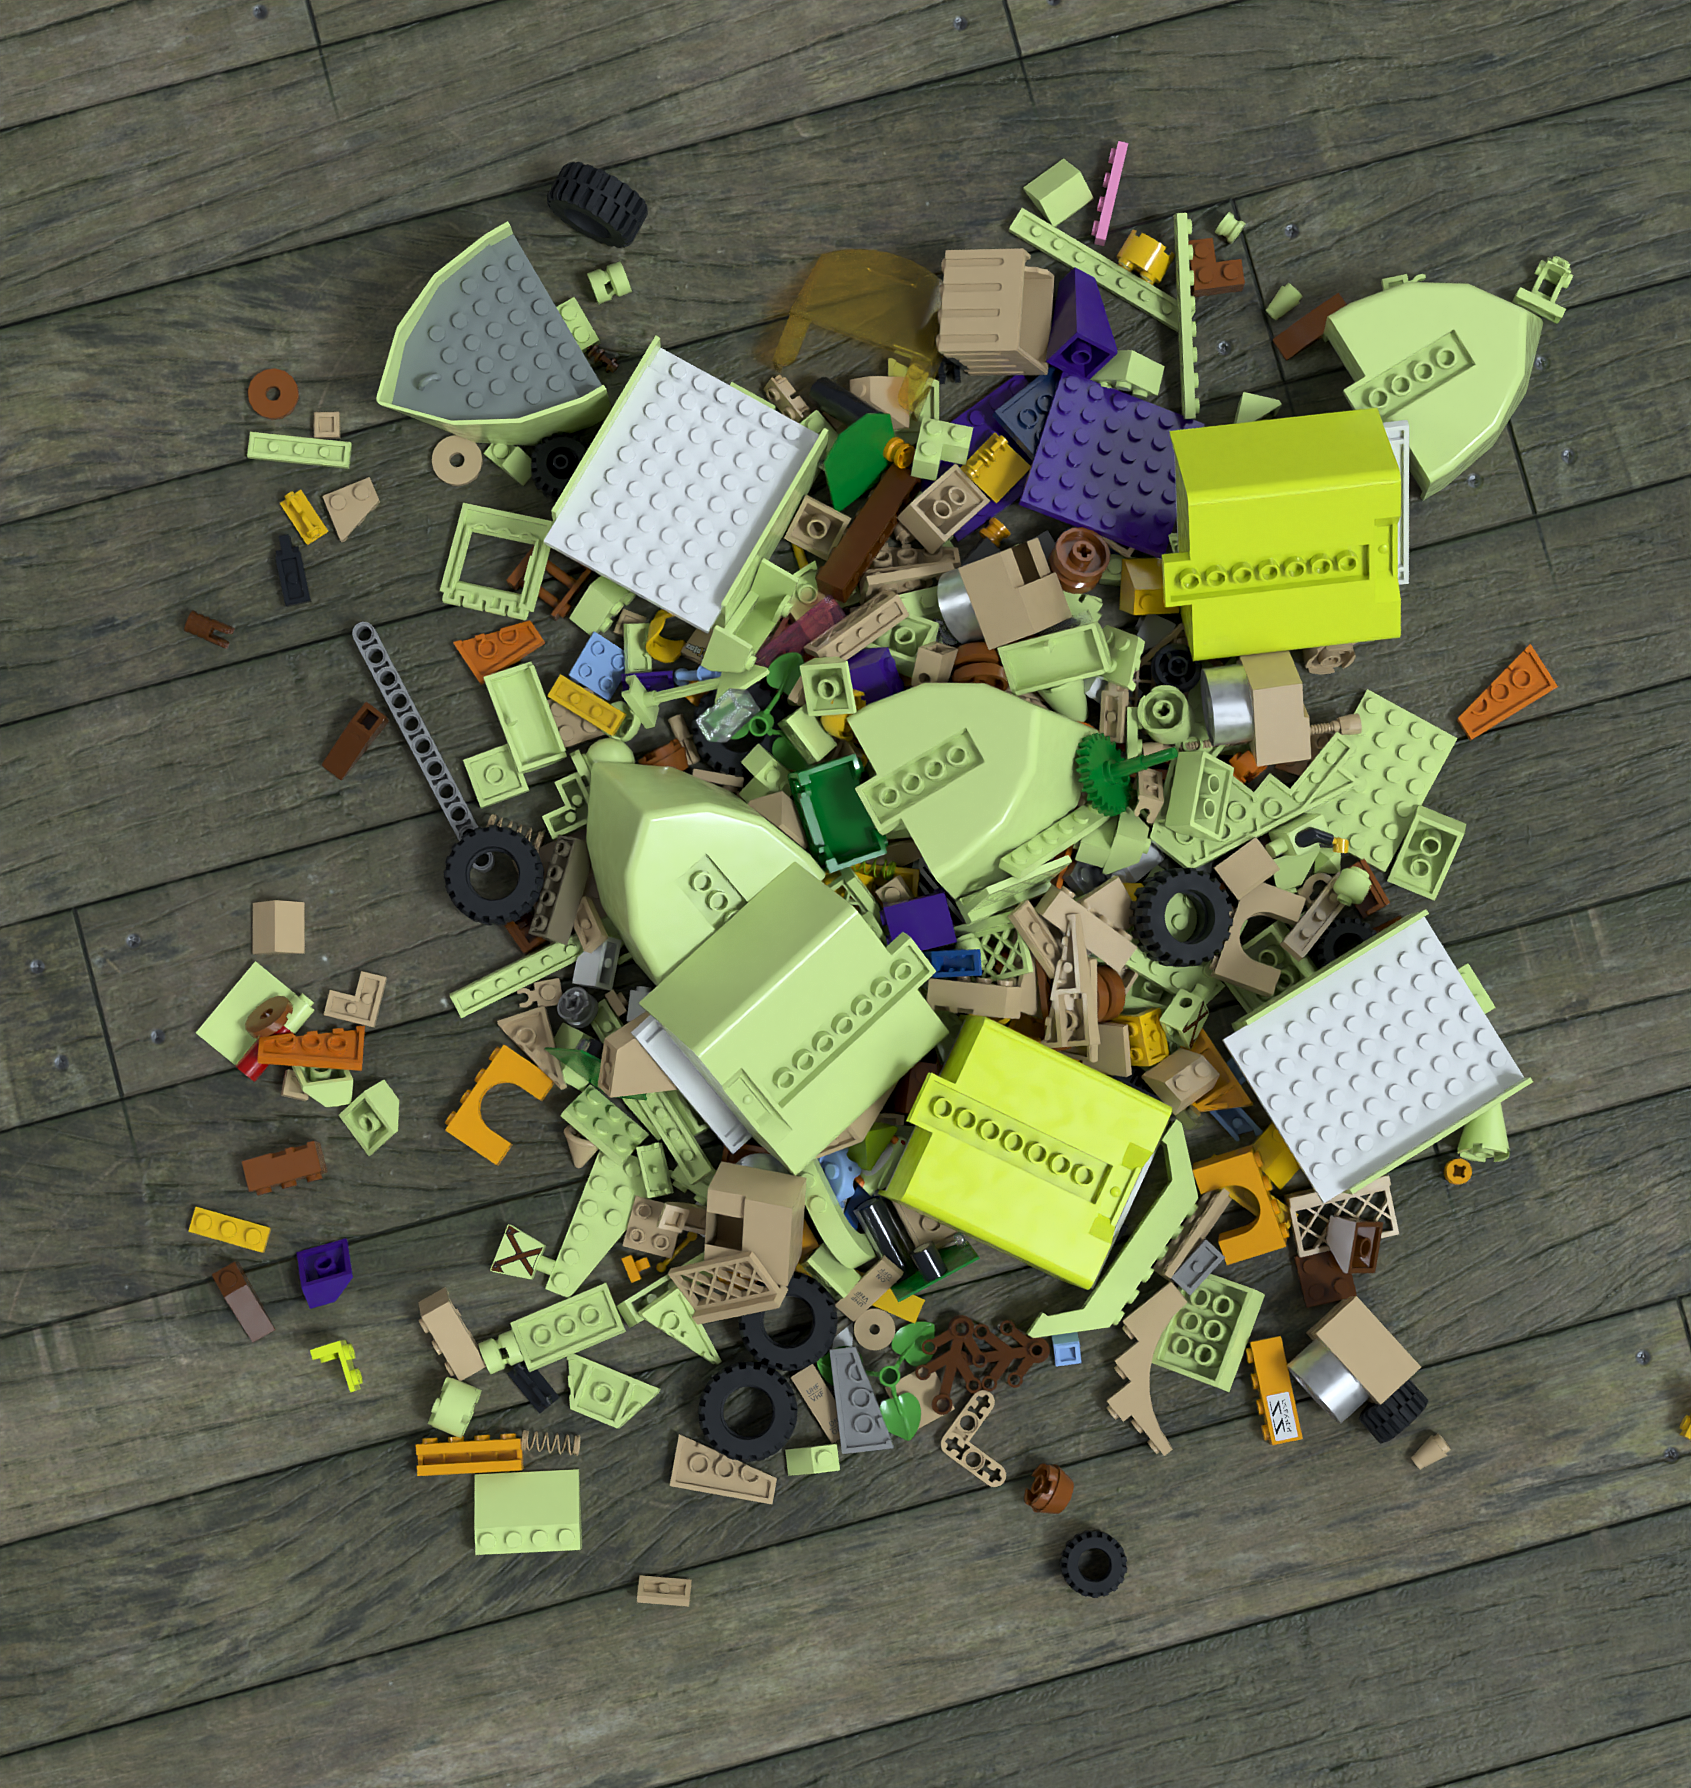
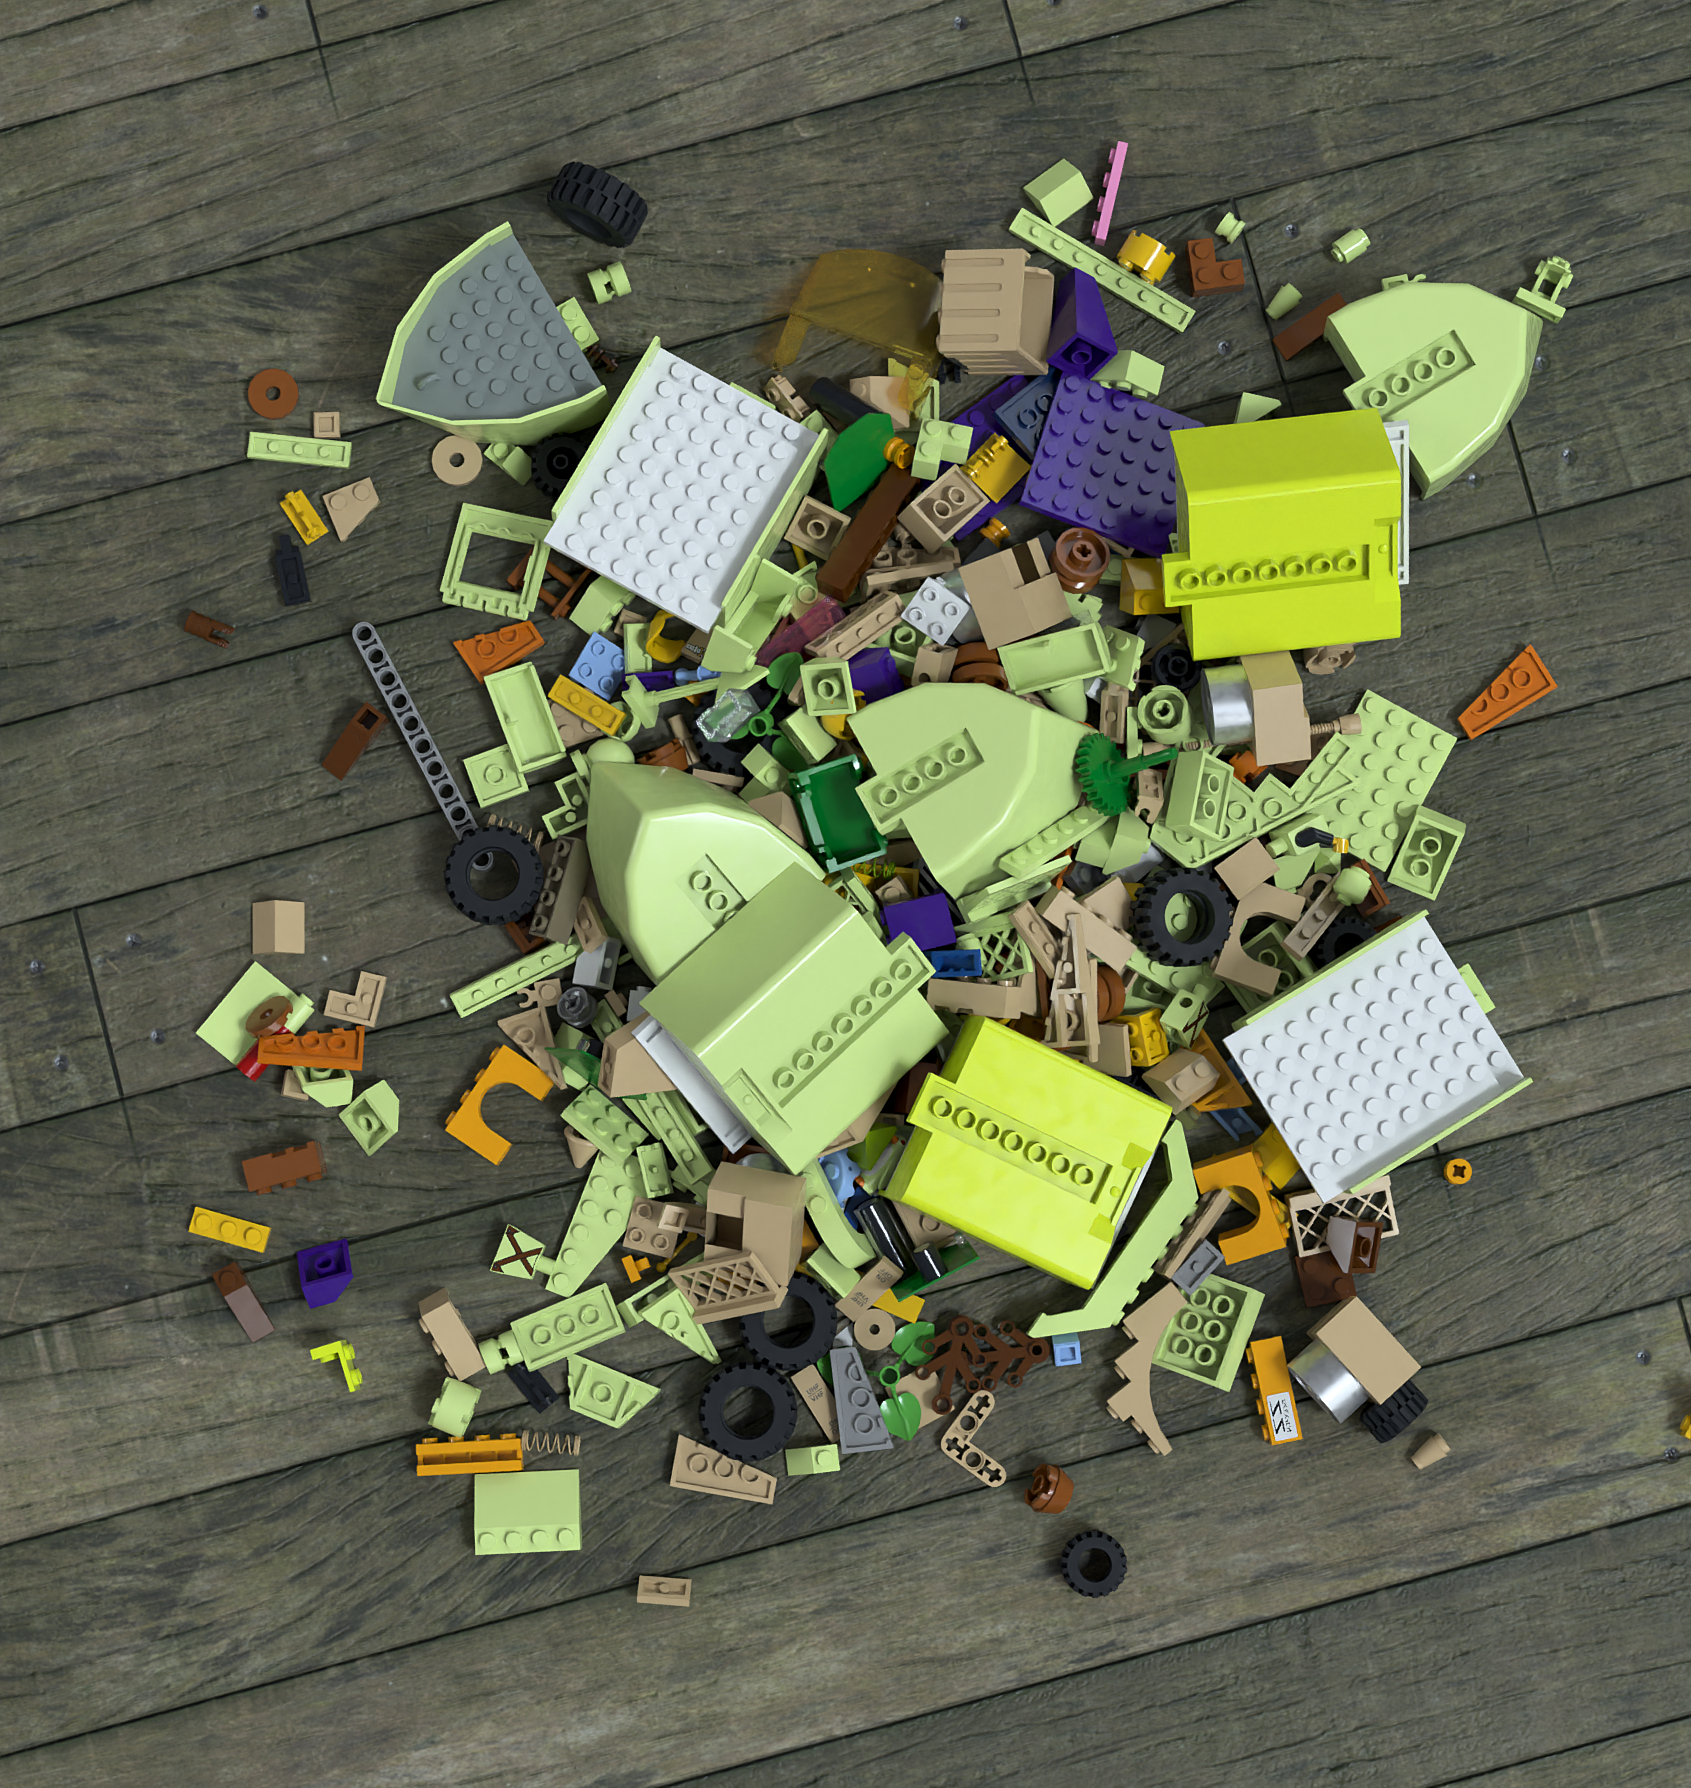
(935, 610): none -> white hinge
(1185, 305): yellowish green plate -> none
(1350, 246): none -> yellowish green brick
(1485, 1137): yellowish green cone -> none

